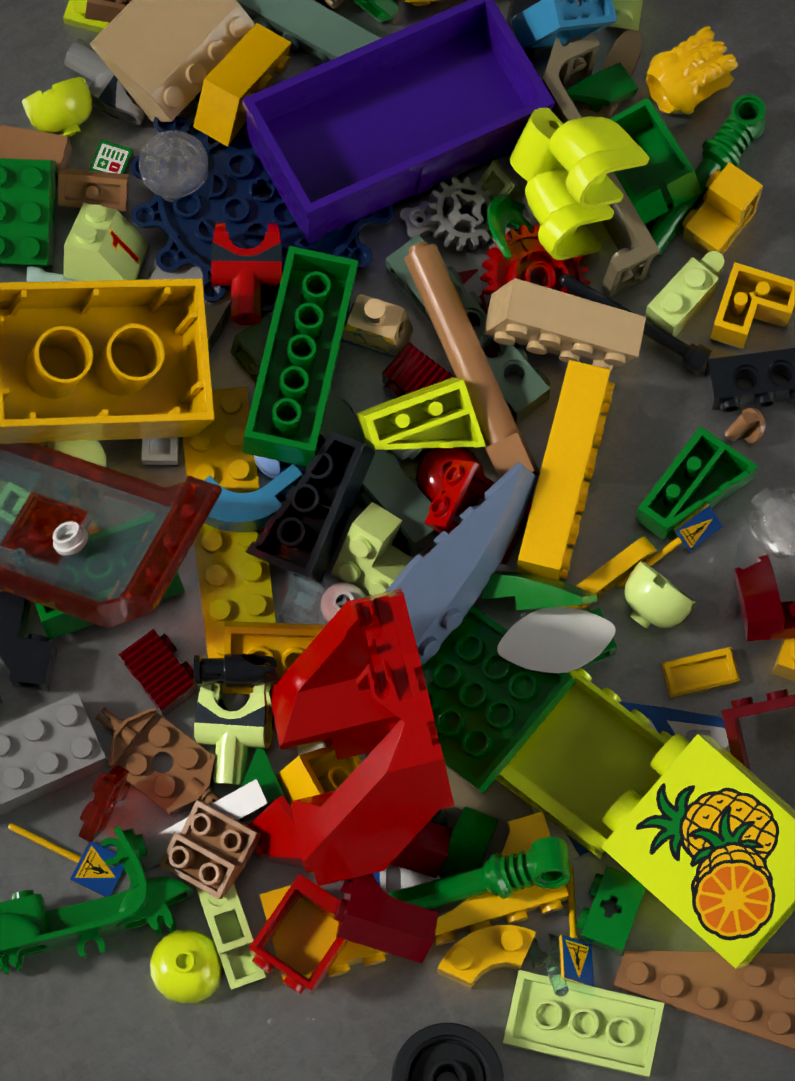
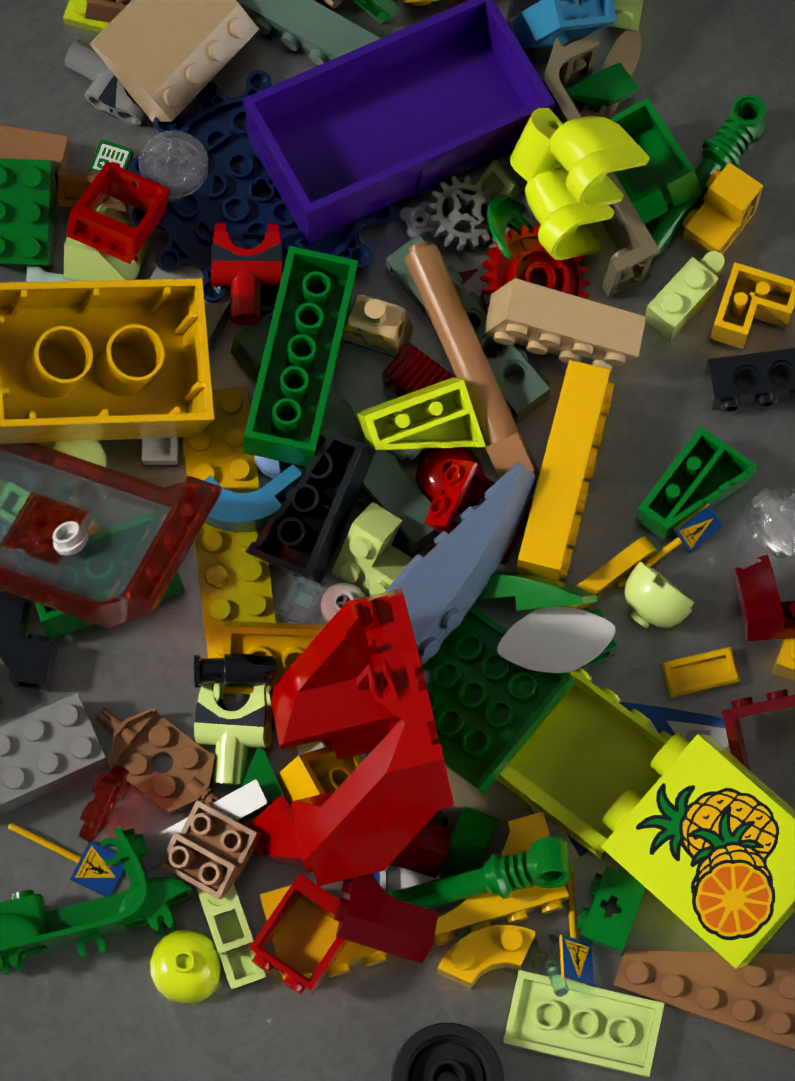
(60, 108): neon yellow cylinder -> none
(107, 233): none -> red window
(159, 671): dark red brick -> none
(244, 71): yellow wedge -> none
(690, 73): yellow piece -> none
(692, 355): black piece -> none
(748, 425): medium nougat plate -> none

